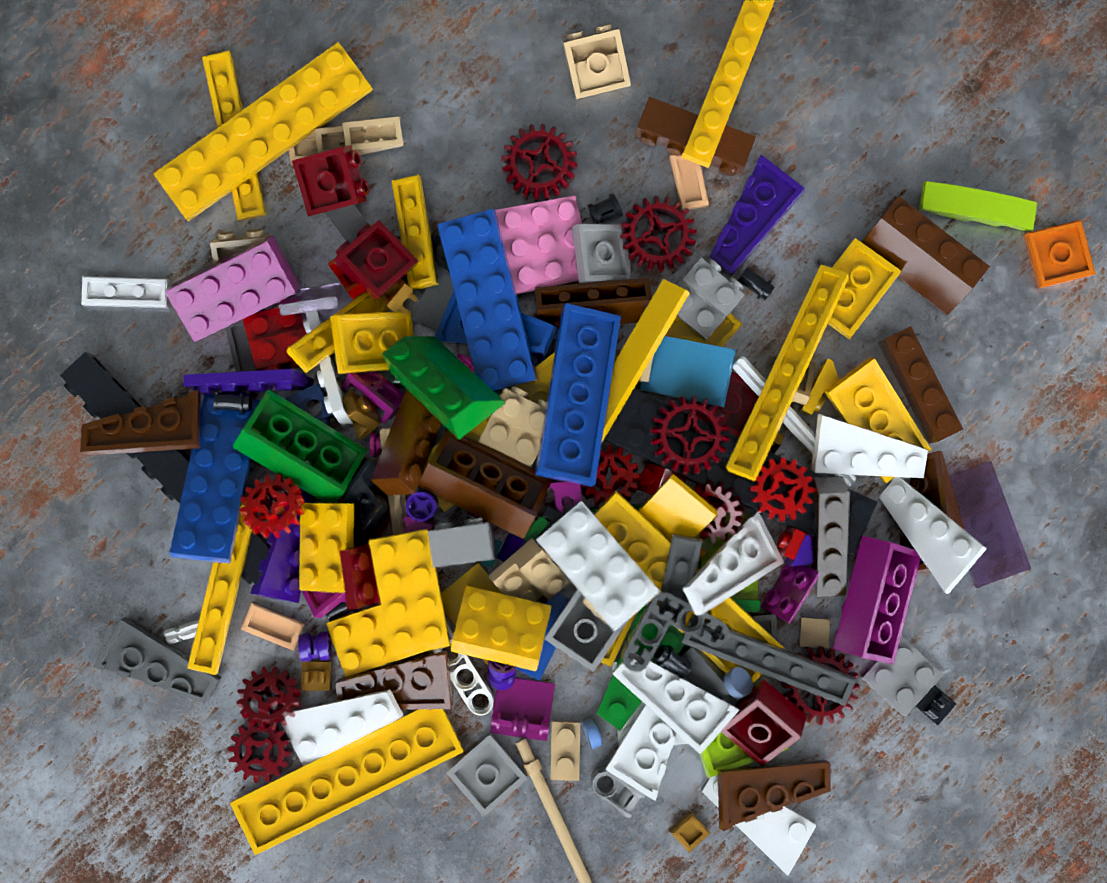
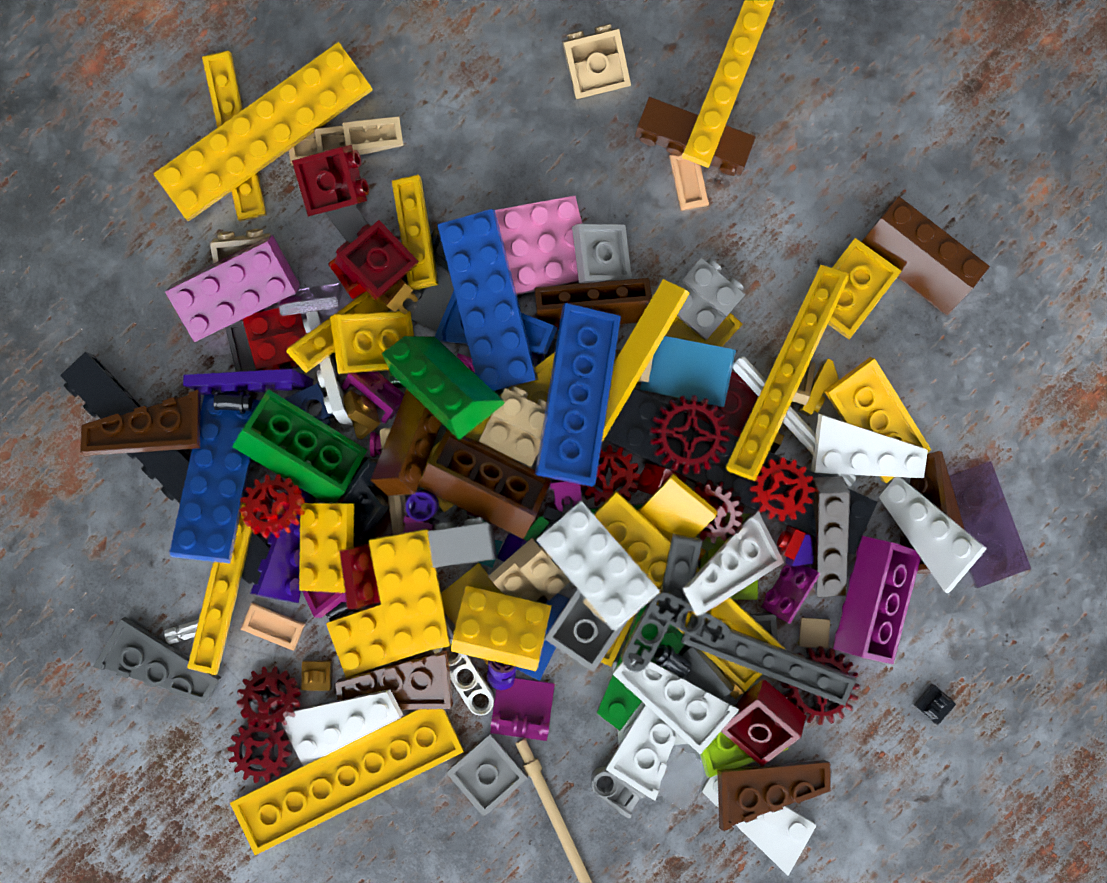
(125, 292): white tile -> none
(315, 646): dark purple wheel -> none
(548, 139): dark red gear -> none
(565, 750): tan plate -> none
(592, 733): medium blue tile -> none
(605, 210): black bush -> none
(663, 247): dark red gear -> none
(689, 831): pearl gold tile -> none
(738, 682): sand blue tile -> none
(748, 604): green tile -> none
(756, 283): black pin -> none
(761, 206): dark purple wing -> none
(906, 680): light grey plate -> none
(920, 385): reddish brown brick -> none
(977, 205): lime slope -> none
(1059, 254): orange tile -> none

